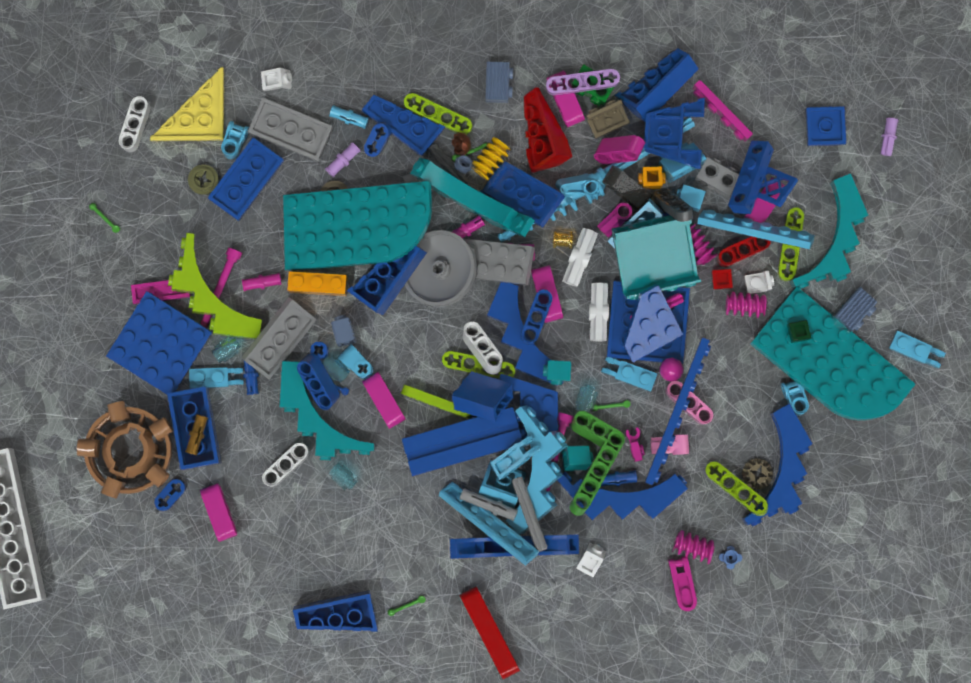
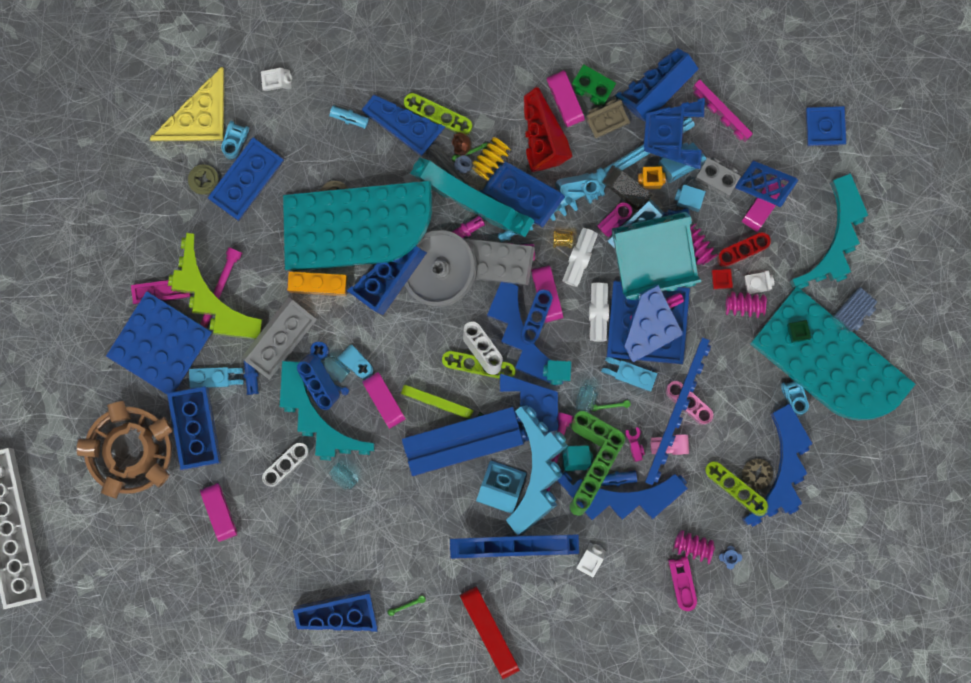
(115, 228): bright green hinge -> none
(132, 115): white beam -> none
(167, 491): blue beam -> none
(196, 434): pearl gold pin -> none
(226, 349): clear light blue brick -> none
(261, 282): dark pink pin -> none
(290, 129): light grey plate -> none
(342, 159): lavender pin -> none
(343, 331): sand blue brick -> none
(373, 137): blue beam -> none
(482, 396): blue brick -> none
(489, 504): light grey pin -> none
(490, 525): medium azure tile -> none
(498, 82): sand blue brick -> none
(513, 458): medium azure hinge -> none
(529, 514): light grey axle -> none
(582, 79): lavender beam -> none
(619, 149): dark pink beam -> none
(671, 369): dark pink piece -> none
(673, 205): dark grey beam -> none
(751, 177): blue piece -> none
(760, 230): medium azure plate -> none
(792, 268): lime beam -> none
(889, 136): lavender axle -> none
(915, 349): medium azure hinge -> none

